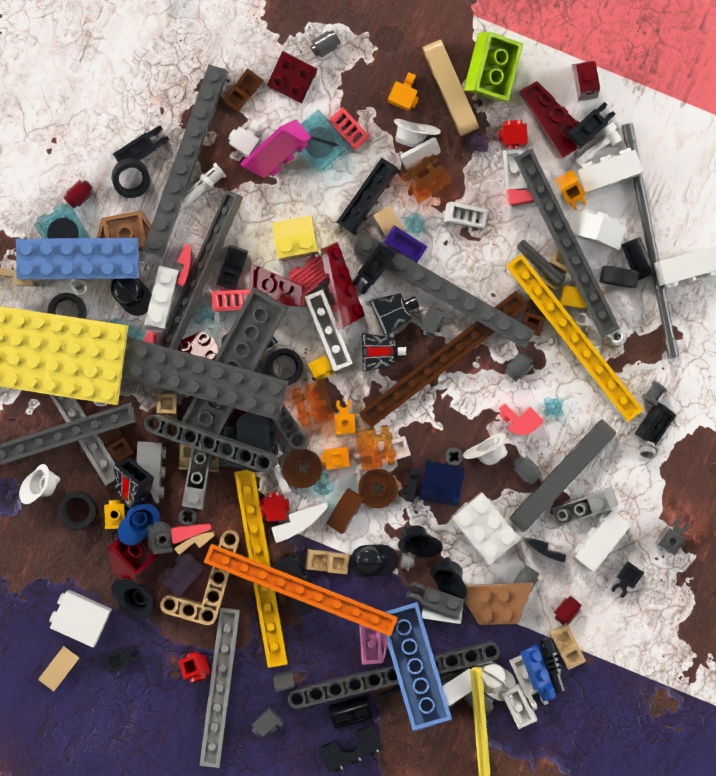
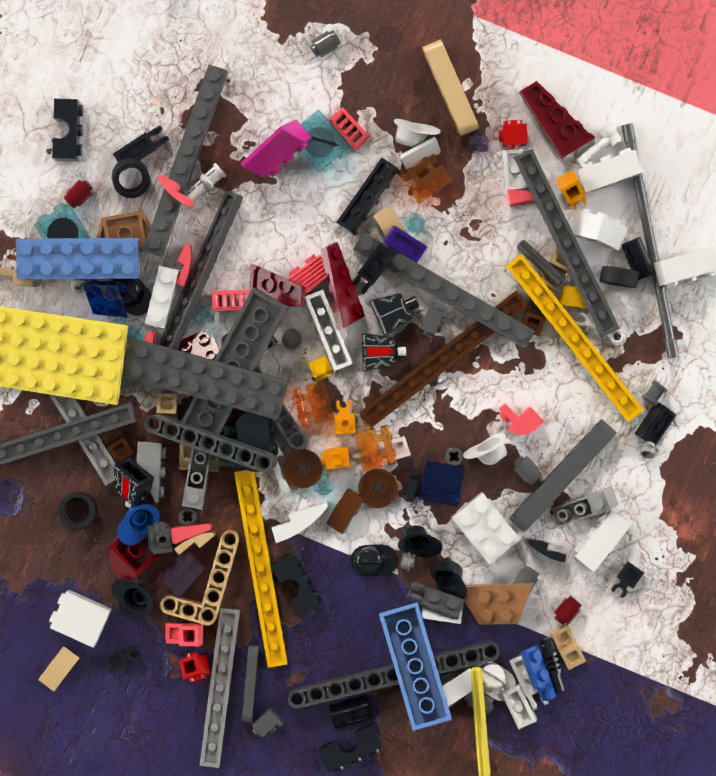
(38, 484): white piece -> none
(68, 147): none -> black arch
(68, 296): black tyre -> none
(105, 298): none -> clear blue hinge
(114, 505): yellow brick -> none
(173, 189): none -> coral slope
(184, 634): none -> coral brick
(232, 267): black slope -> none
(243, 90): reddish brown slope -> none
(244, 140): white brick -> none
(250, 684): none -> dark grey beam
(274, 507): red brick -> none
(284, 680): dark grey slope -> none
(285, 351): black tyre -> none
(291, 339): none -> dark grey plate
(292, 77): dark red hinge -> none
(295, 238): light yellow slope -> none
(301, 590): orange plate -> none
(327, 561): tan slope -> none
(372, 646): bright pink wing -> none
(403, 95): light orange brick -> none
(464, 222): white slope -> none
(493, 66): lime brick -> none
(519, 366): dark grey brick -> none
(548, 406): clear light blue plate -> none
(586, 80): dark red torso -> none
(589, 127): black hinge -> none
(671, 539): dark grey brick -> none

